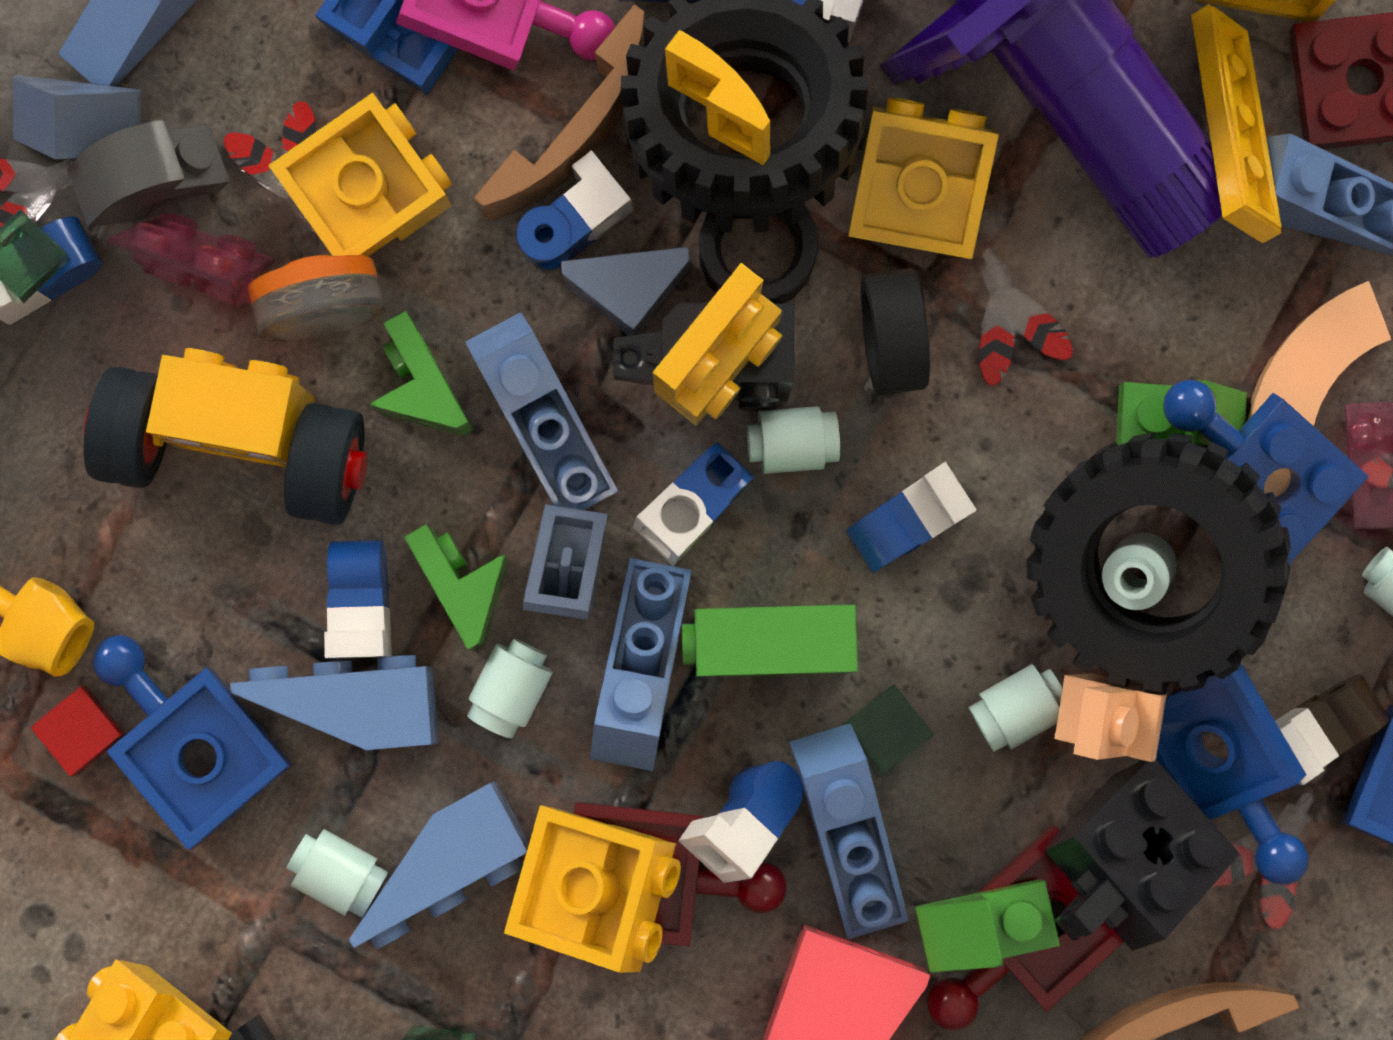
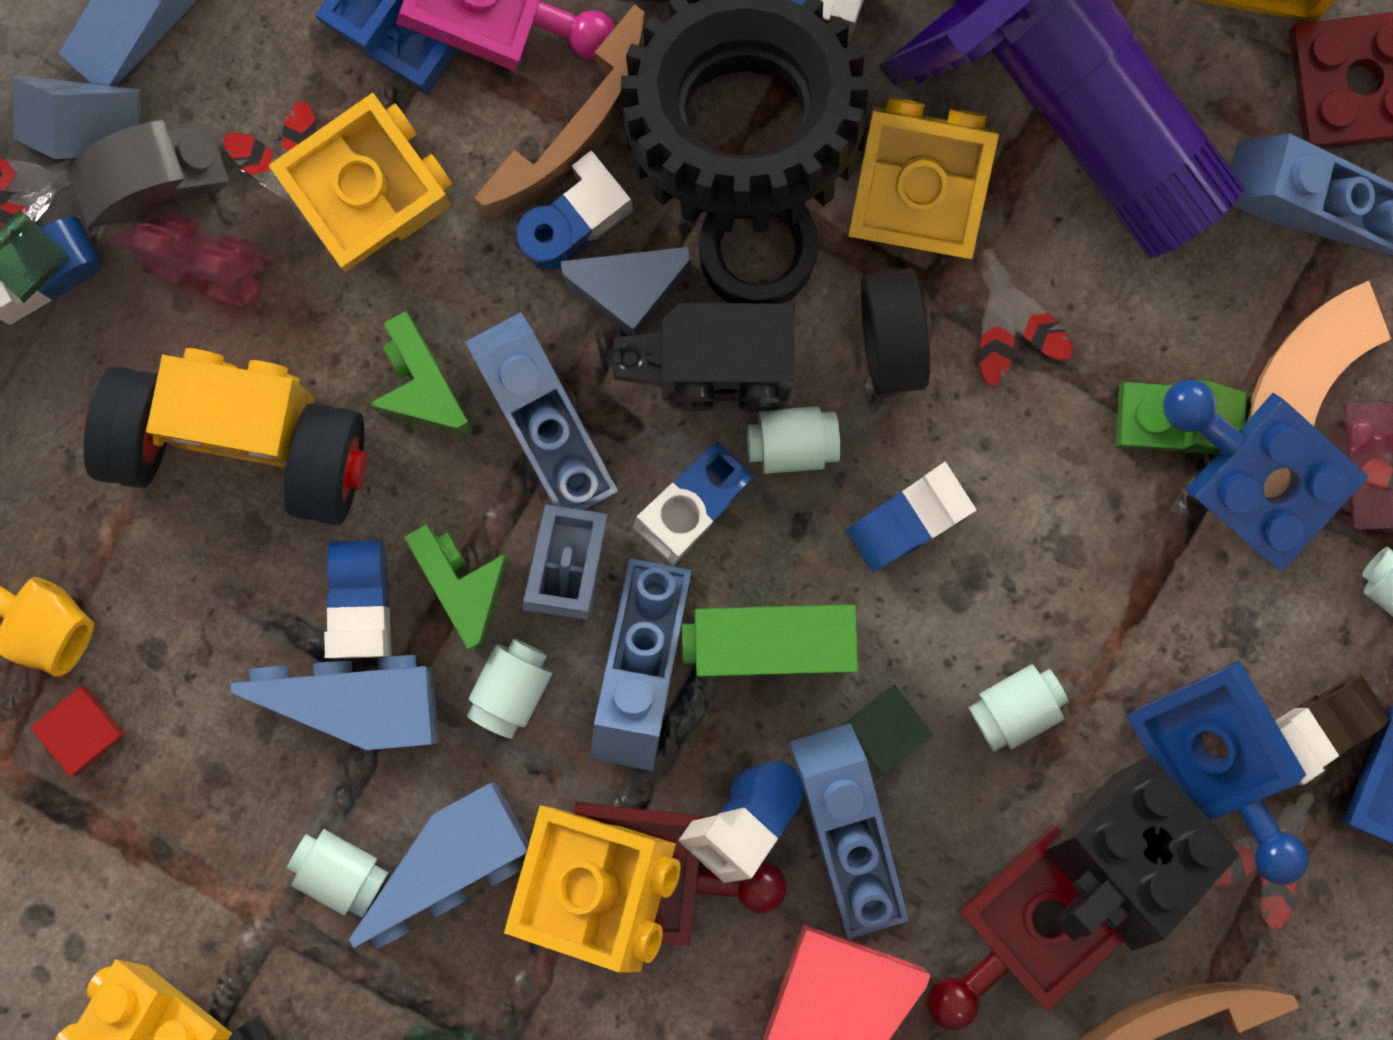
(156, 747): blue plate -> none
(316, 297): clear piece -> none
(718, 344): yellow plate -> none
(731, 106): yellow slope -> none
(987, 927): bright green slope -> none
(1109, 719): light nougat brick -> none
(1134, 642): black tyre -> none
(1150, 555): light aqua brick -> none
(1236, 124): yellow tile -> none

